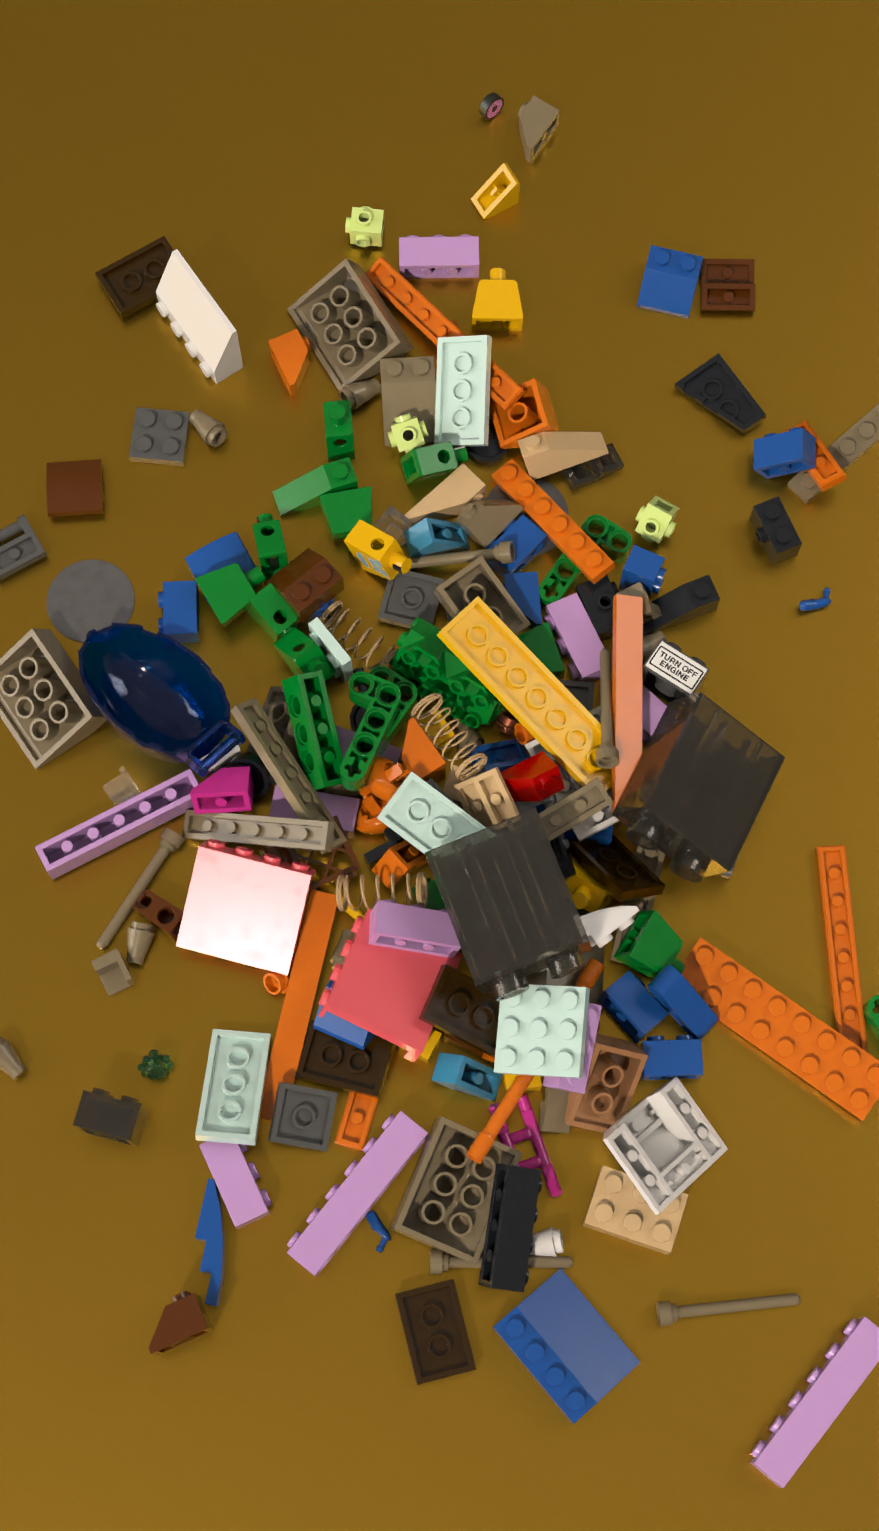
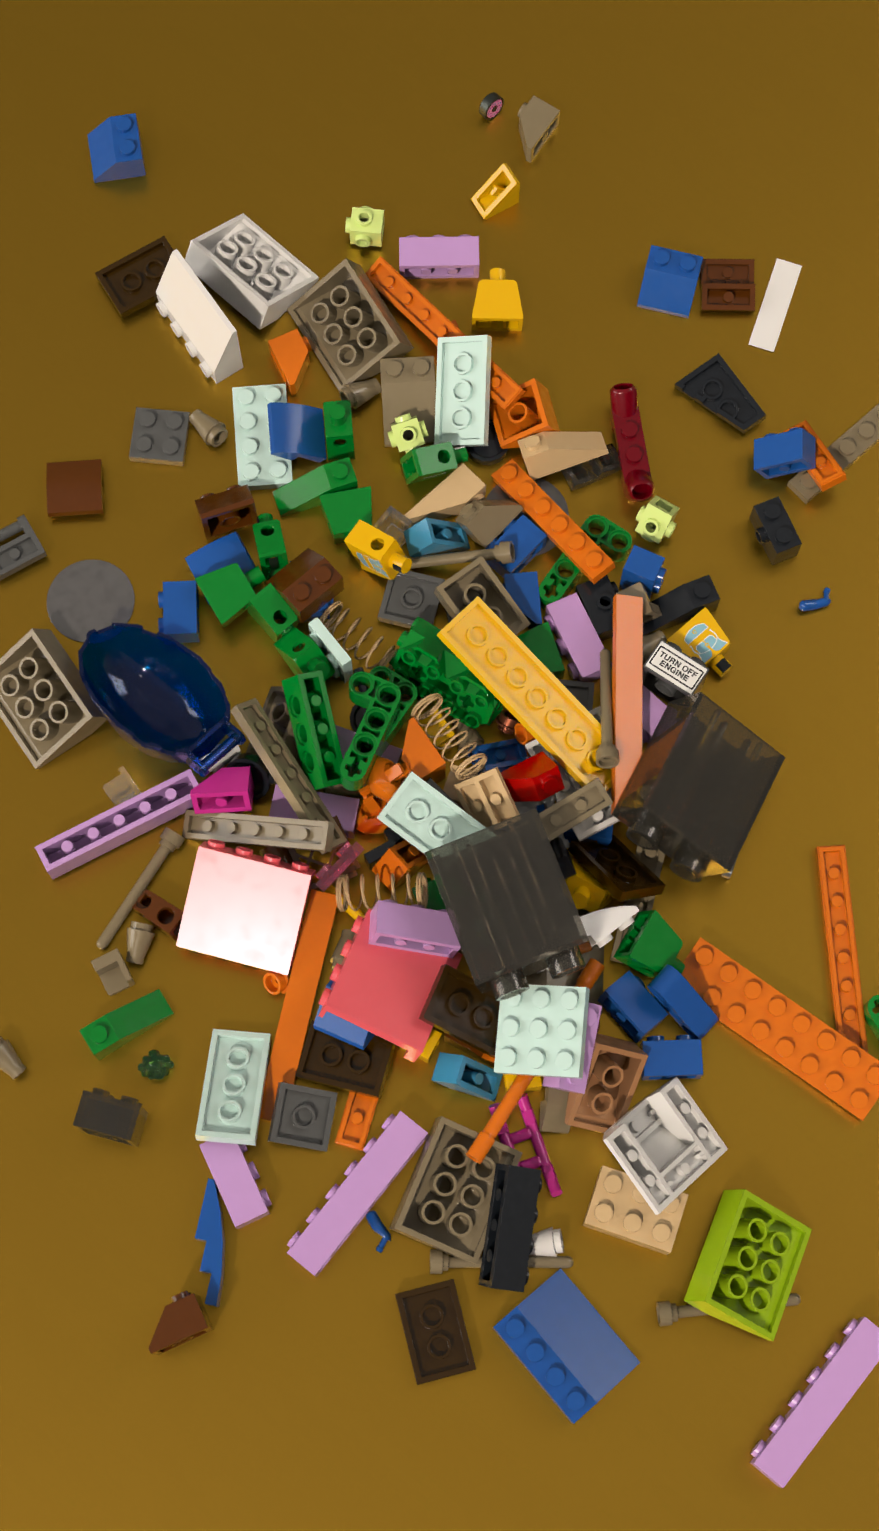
(116, 149): none -> blue slope
(125, 1024): none -> green slope
(226, 511): none -> reddish brown slope
(249, 270): none -> white slope
(252, 438): none -> light aqua plate
(296, 431): none -> blue slope
(346, 855): none -> clear pink plate
(630, 443): none -> dark red plate
(705, 640): none -> yellow torso
(748, 1263): none -> lime slope
(775, 305): none -> white sticker

